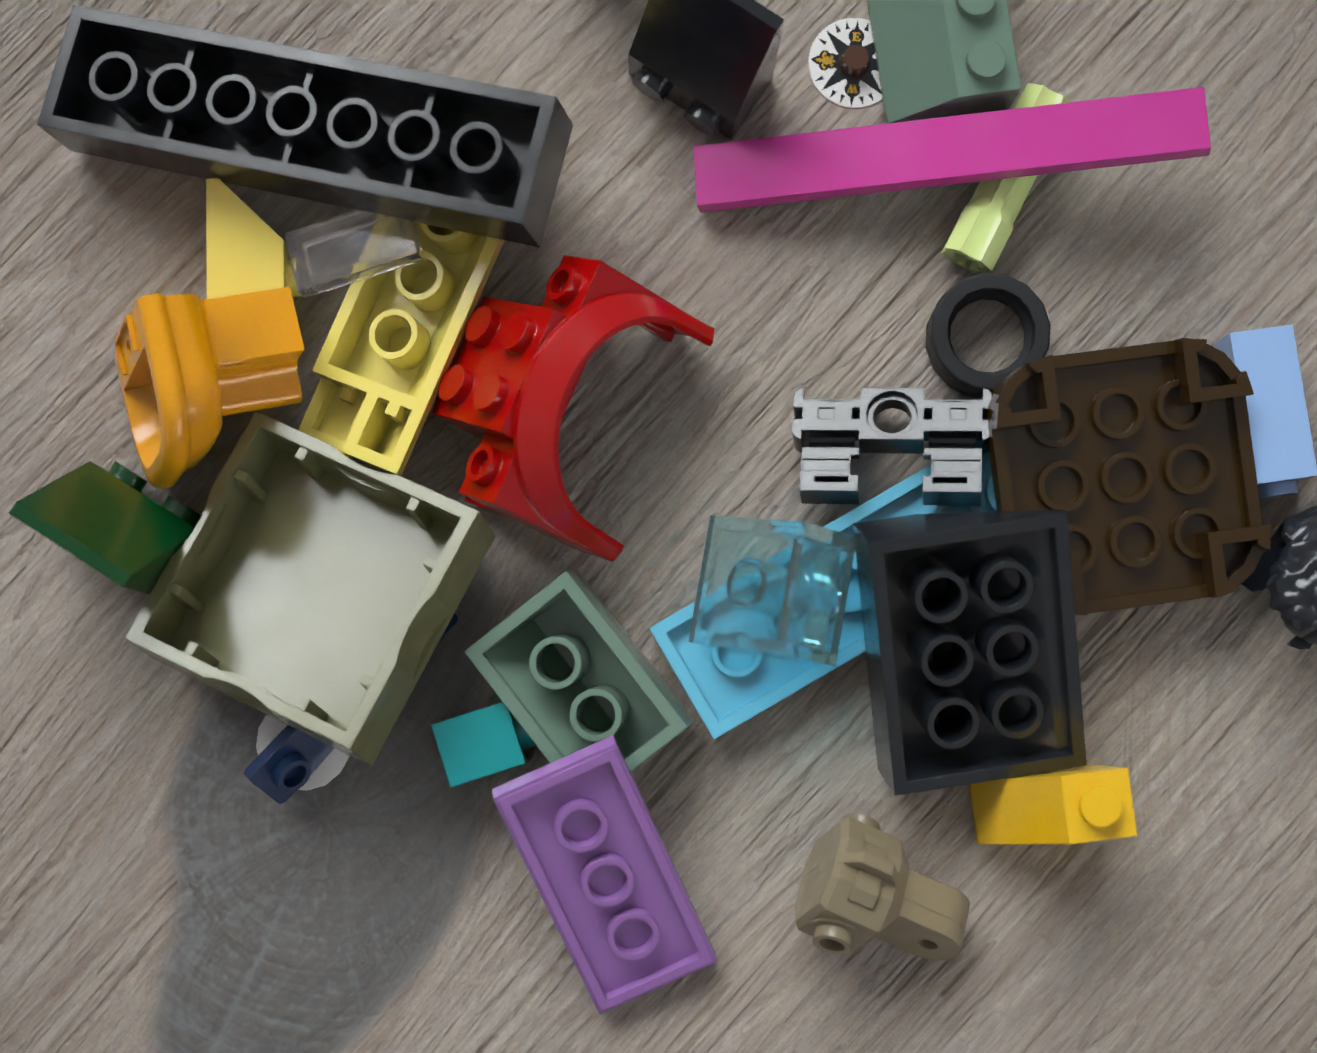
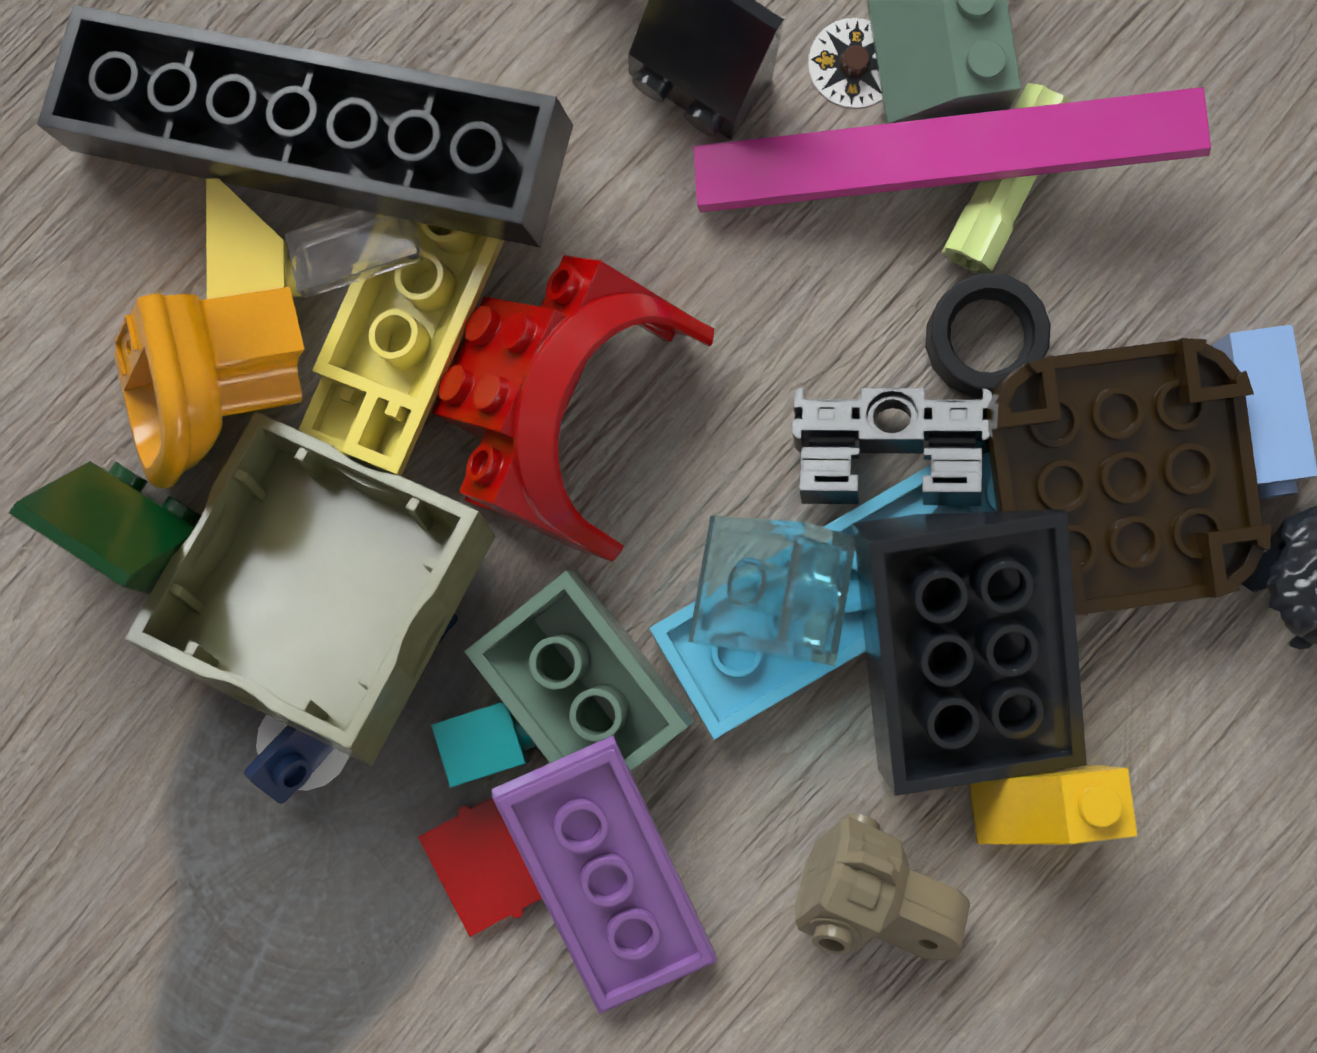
(480, 867): none -> red piece

